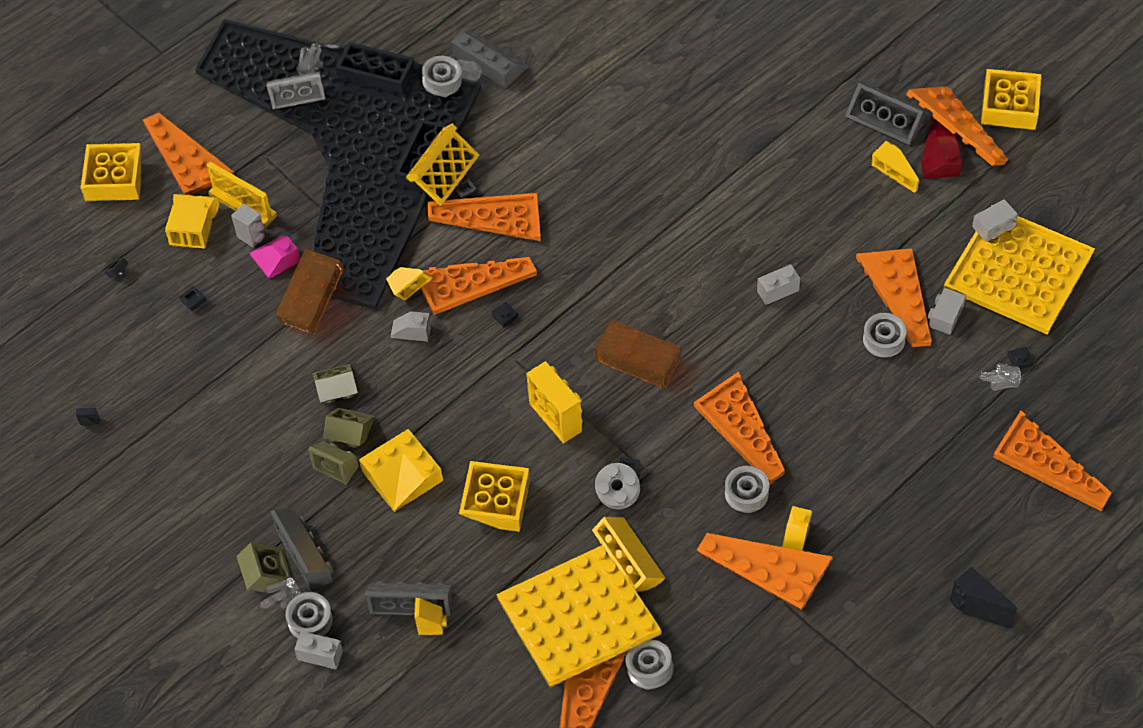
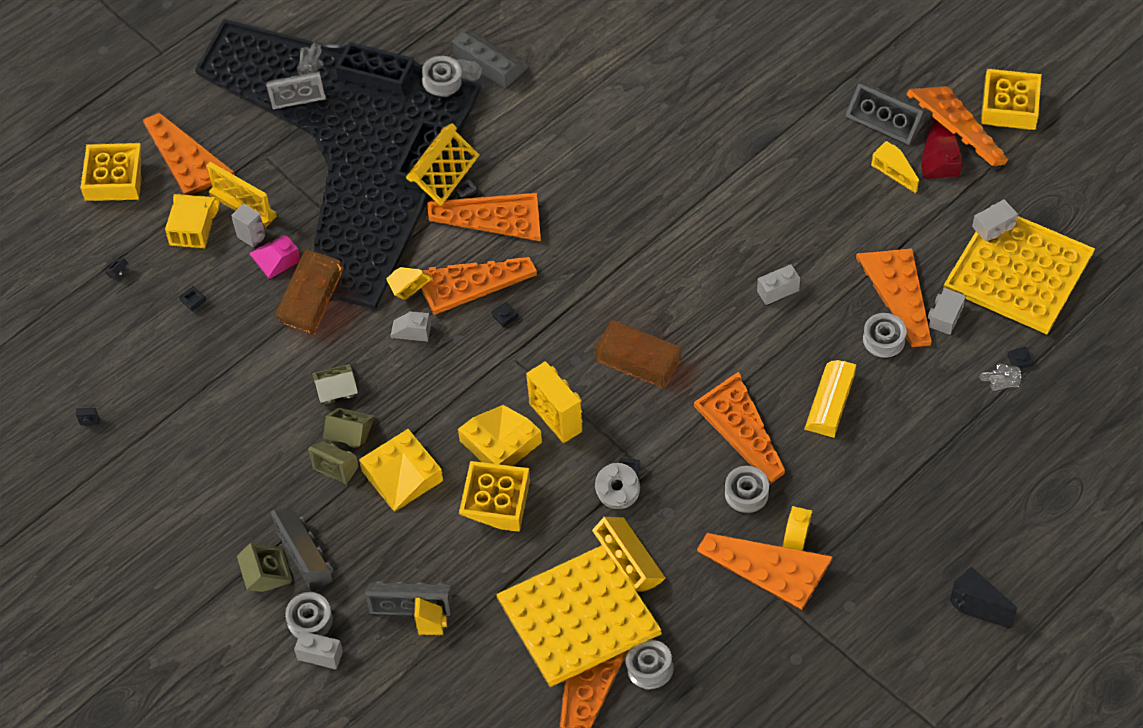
(286, 589): clear rock -> none
(500, 436): none -> yellow slope
(831, 398): none -> yellow brick
(1045, 460): orange wing -> none

